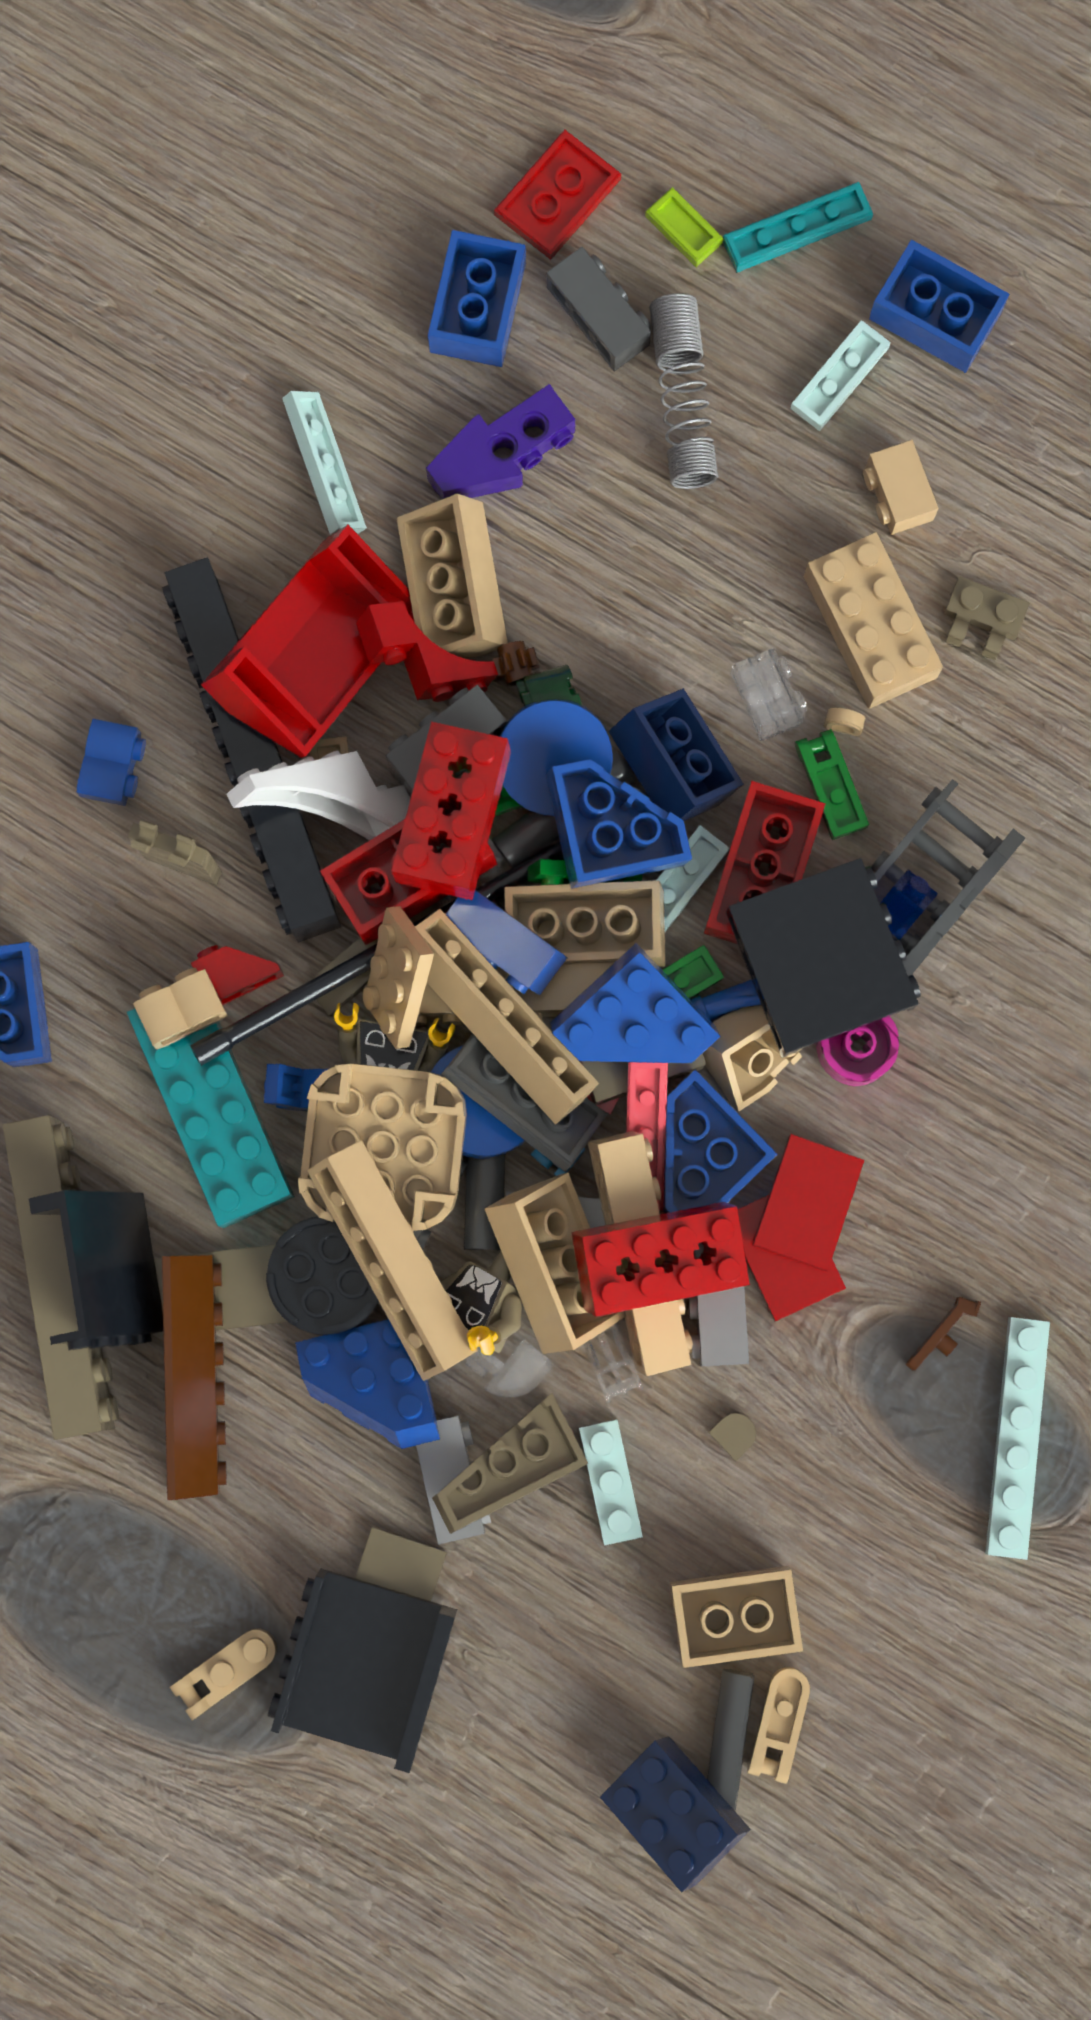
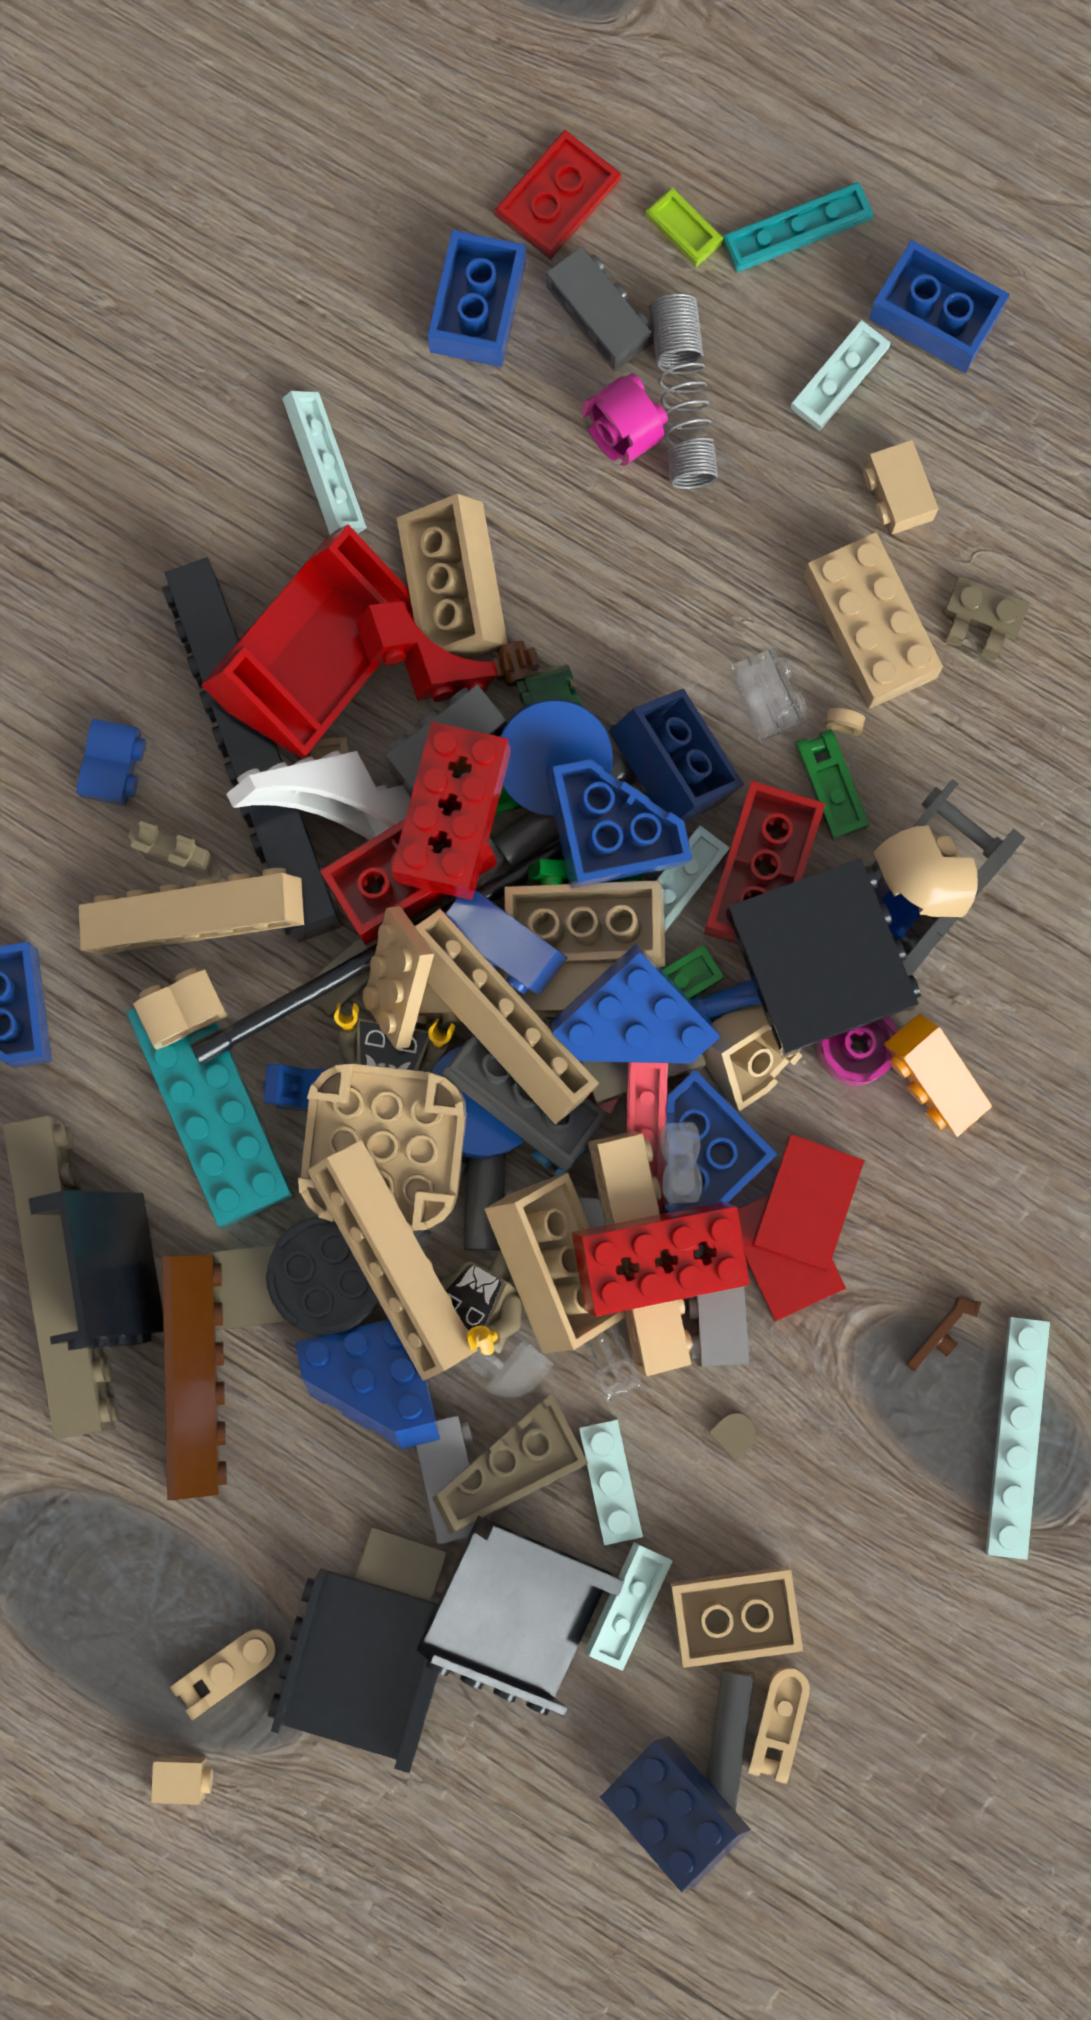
(180, 1780): none -> tan brick
(192, 912): none -> tan brick
(235, 971): red slope -> none
(468, 460): dark purple brick -> none
(513, 1615): none -> panel
(624, 419): none -> dark pink brick
(626, 1614): none -> light aqua plate
(679, 1151): none -> clear brick
(928, 872): none -> tan brick
(936, 1075): none -> brick

